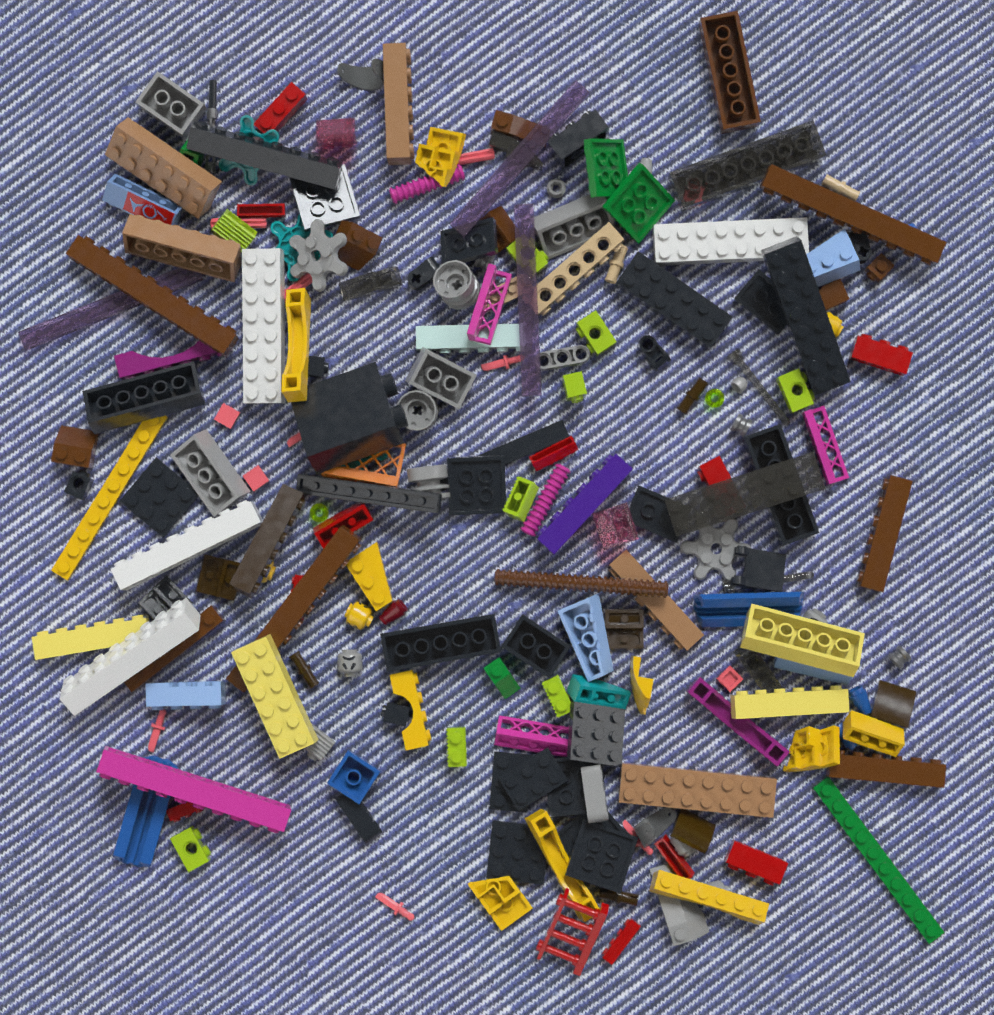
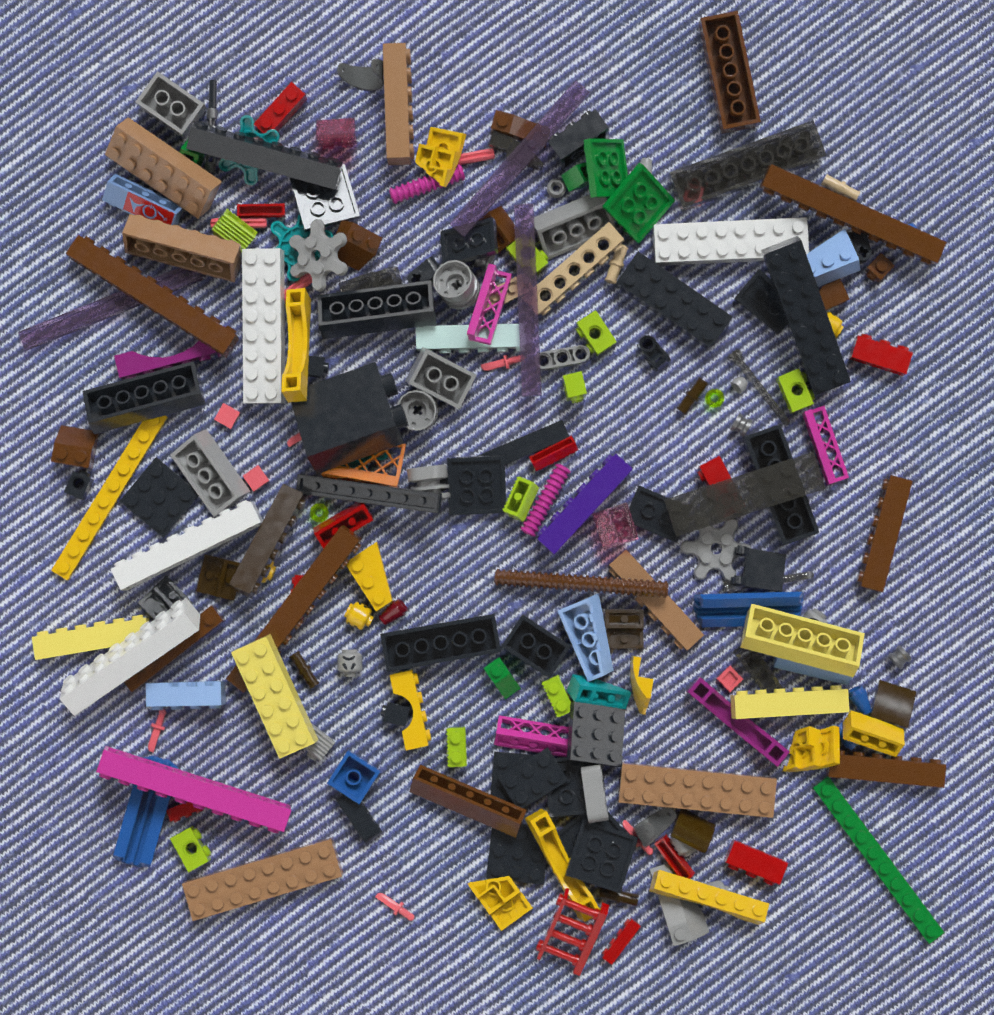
(262, 879): none -> medium nougat brick
(376, 309): none -> black brick
(467, 801): none -> reddish brown brick
(576, 177): none -> green slope

